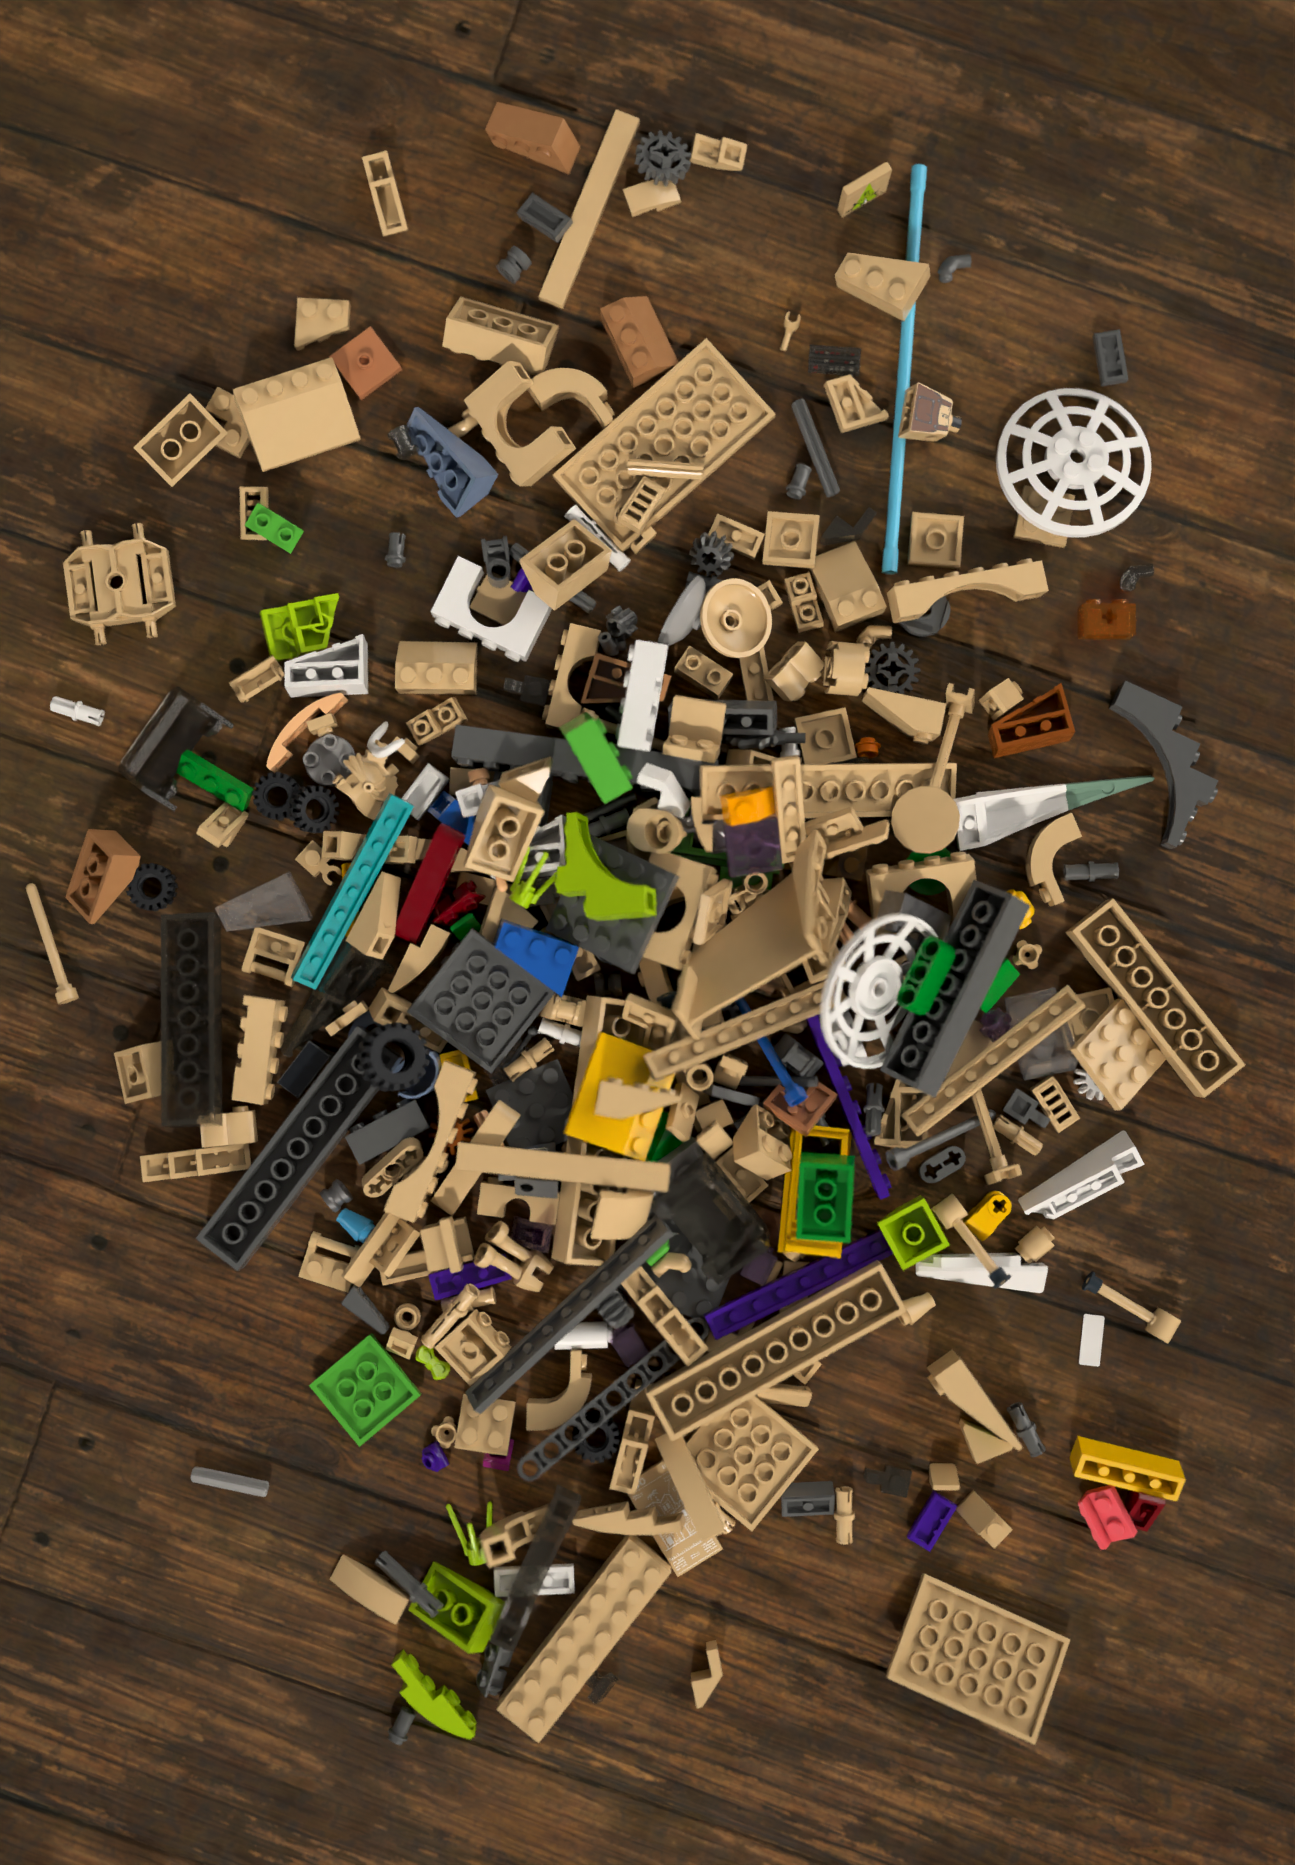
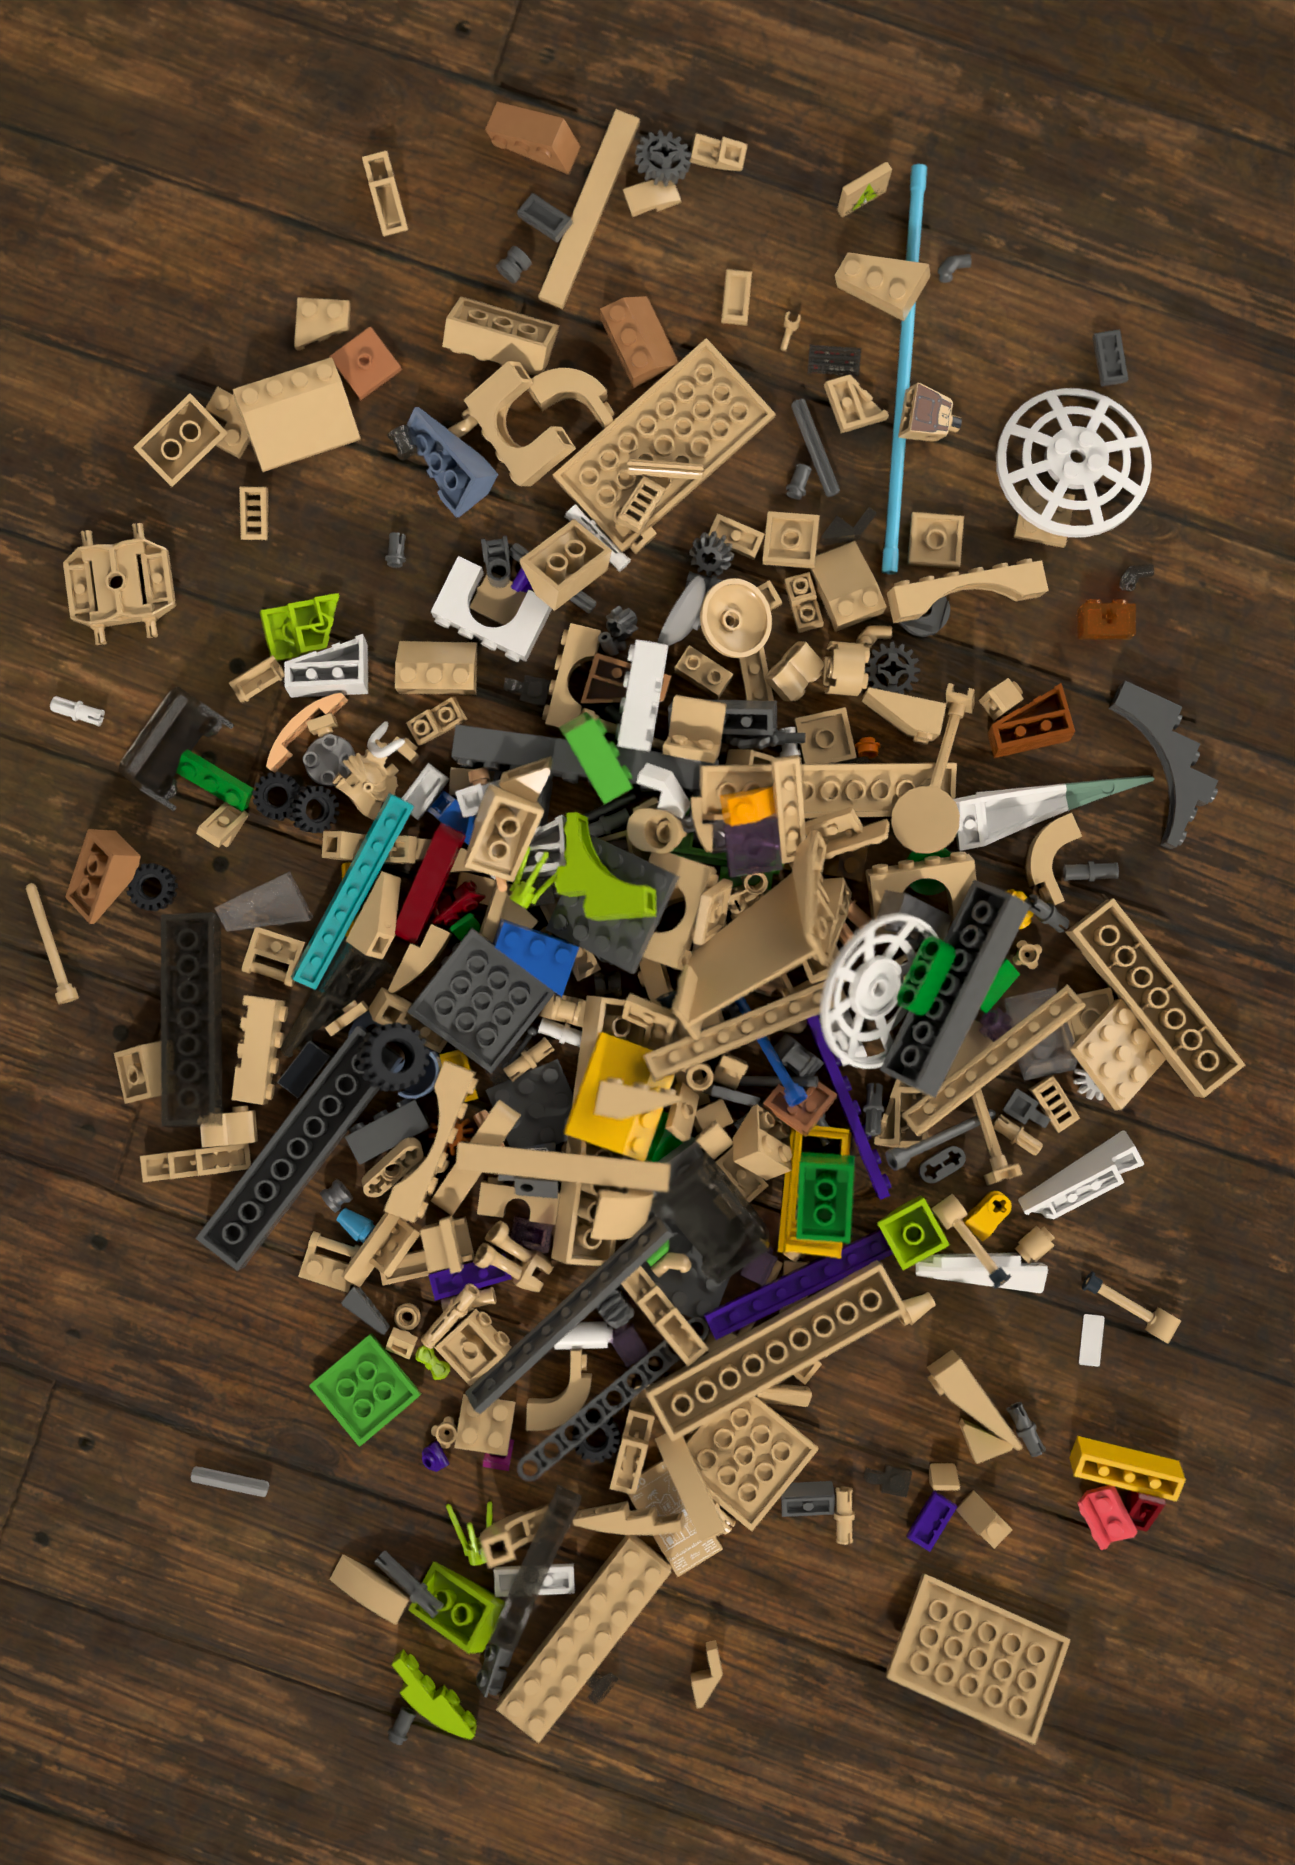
(274, 527): bright green brick -> none
(313, 862): tan plate -> none
(736, 297): none -> tan tile
(1047, 913): none -> dark grey pin

